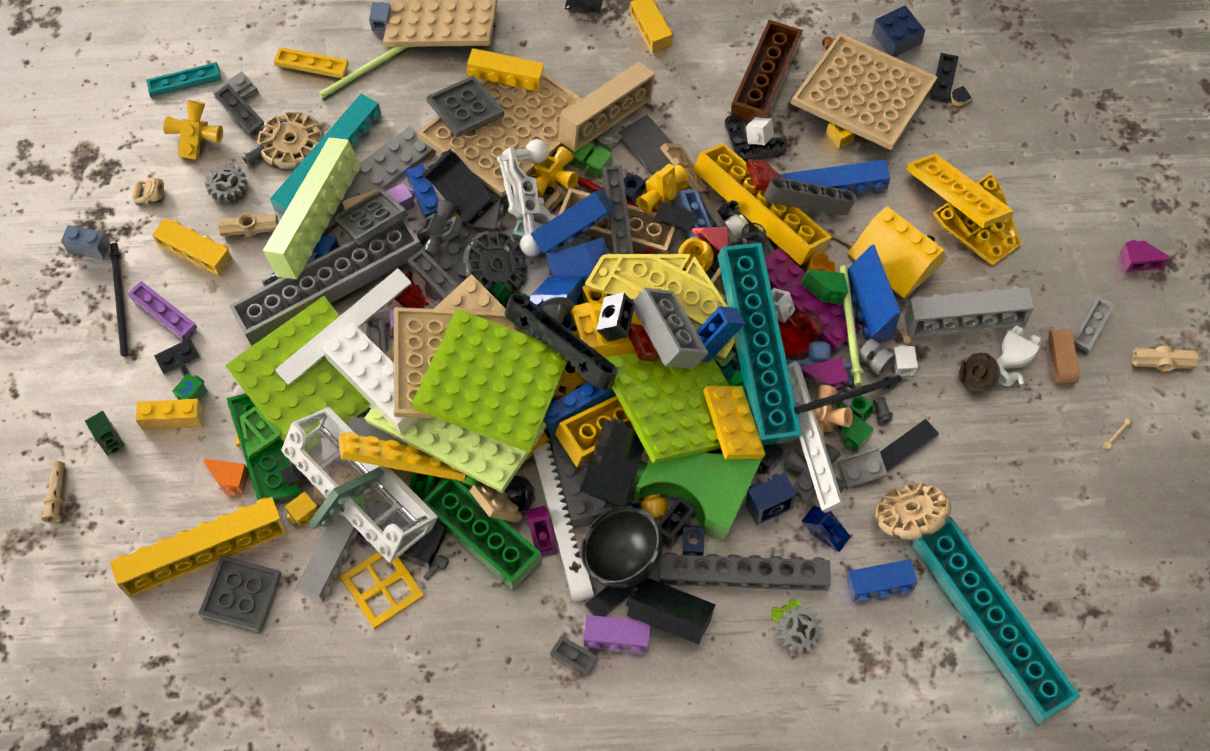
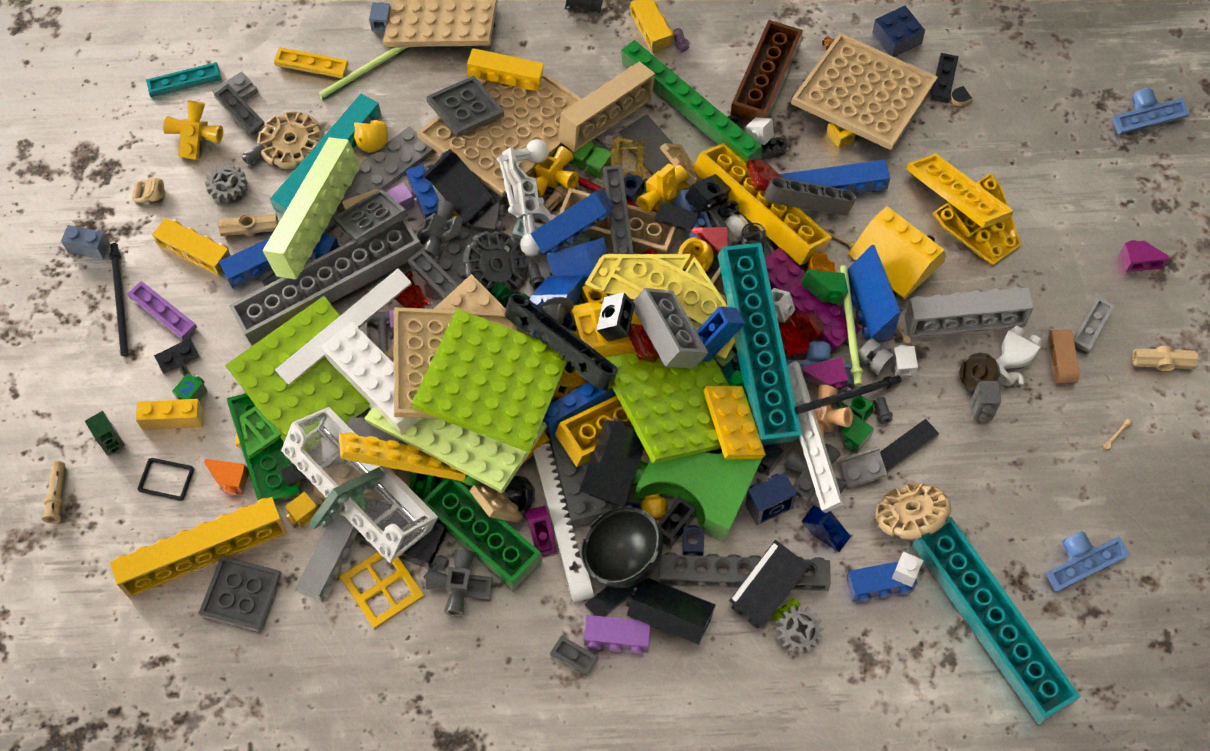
(181, 497): none -> black piece
(246, 264): none -> blue brick
(371, 136): none -> yellow piece
(460, 583): none -> dark grey brick
(535, 275): none -> dark grey pin
(618, 145): none -> clear yellow tile
(681, 42): none -> clear purple pin
(692, 104): none -> green brick
(708, 193): none -> black brick
(768, 584): none -> black panel
(907, 569): none -> white brick
(986, 400): none -> dark grey brick
(1085, 559): none -> medium blue plate
(1149, 112): none -> medium blue plate

